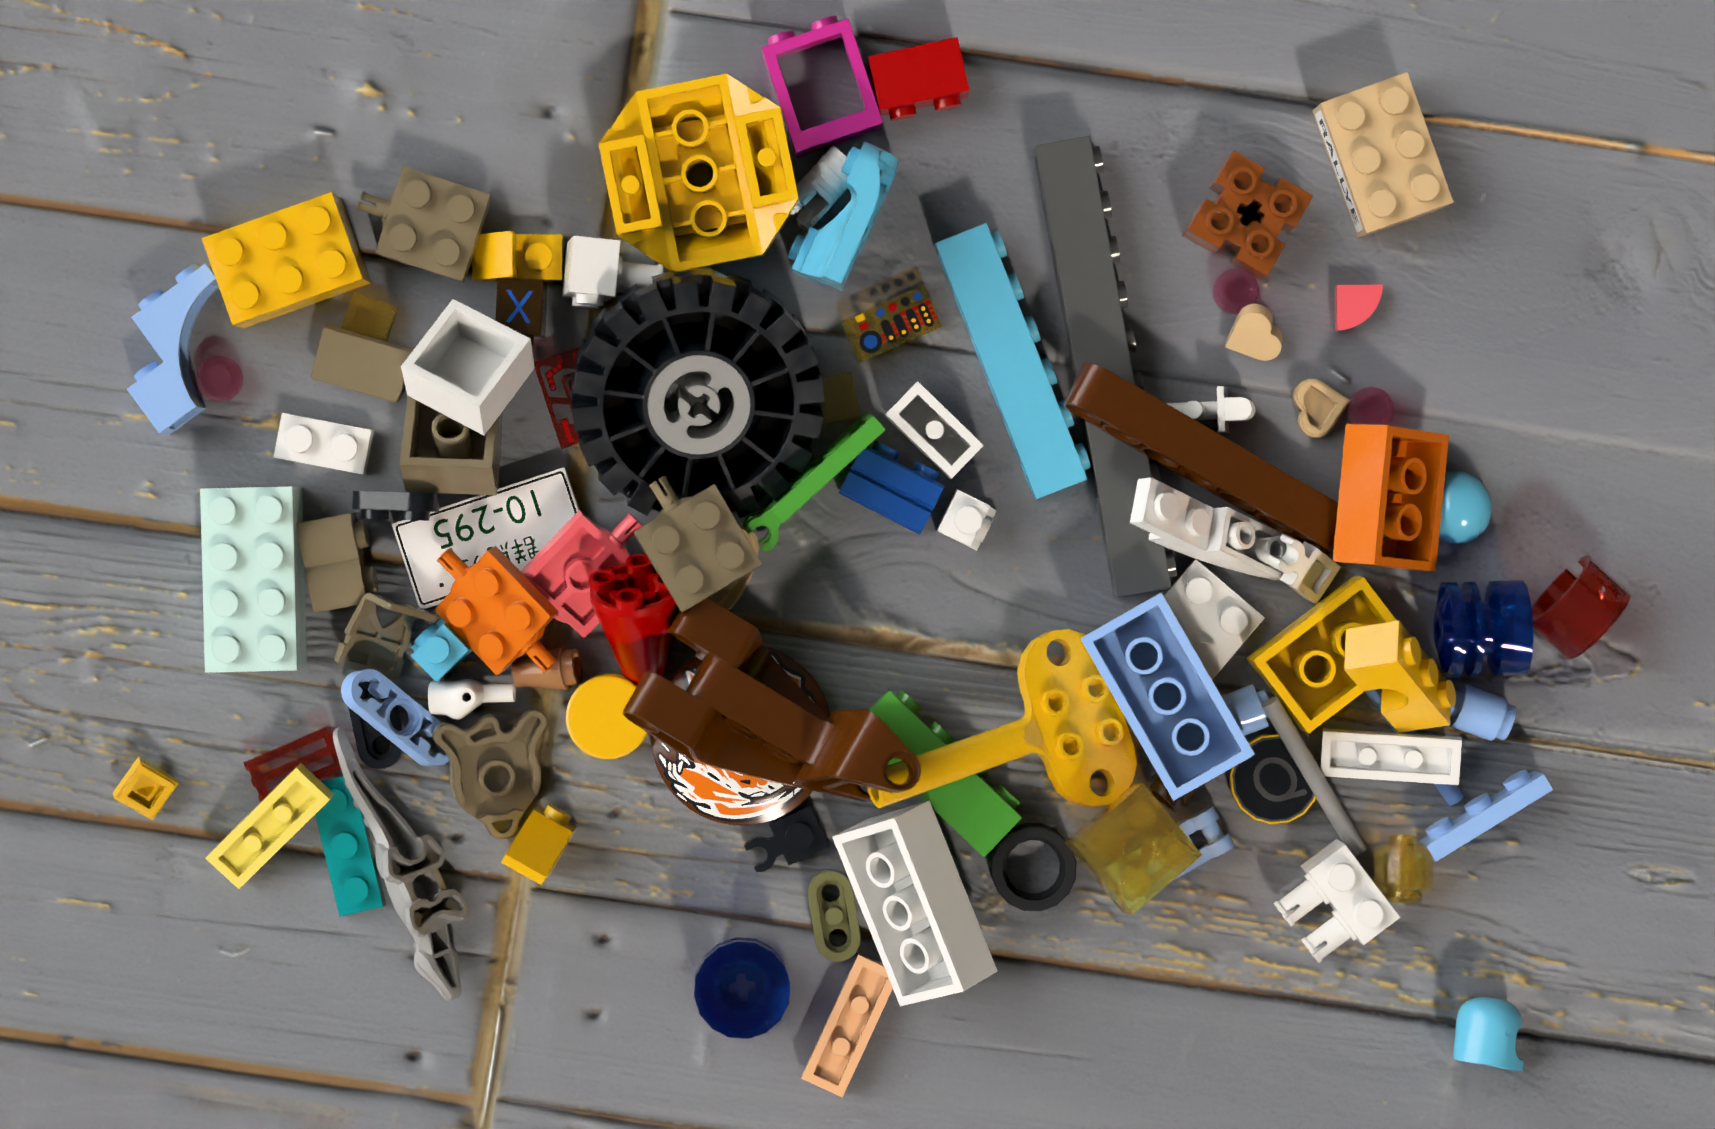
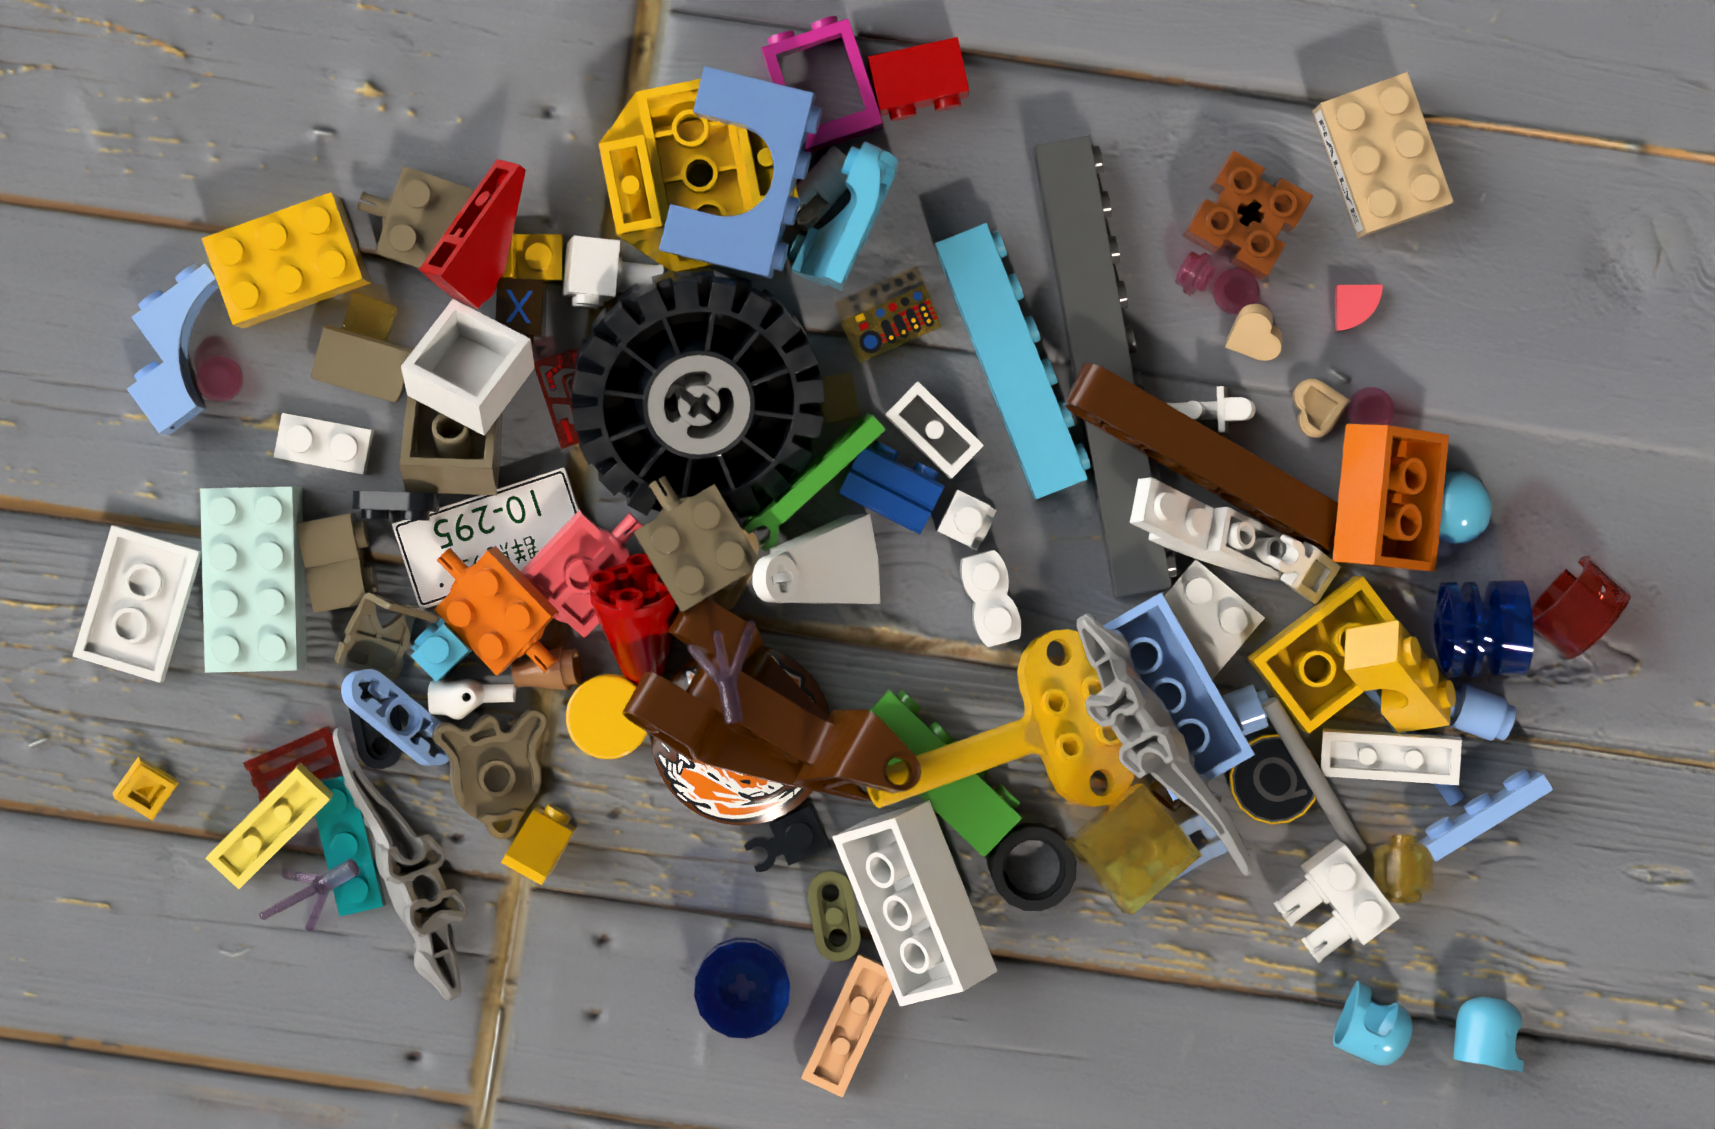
(137, 603): none -> white plate
(321, 884): none -> clear purple plant
(478, 241): none -> red slope
(726, 678): none -> plant
(754, 238): none -> medium blue arch
(823, 566): none -> white piece
(987, 585): none -> white brick
(1149, 733): none -> light grey animal
(1195, 273): none -> clear pink plate
(1372, 1029): none -> medium azure helmet

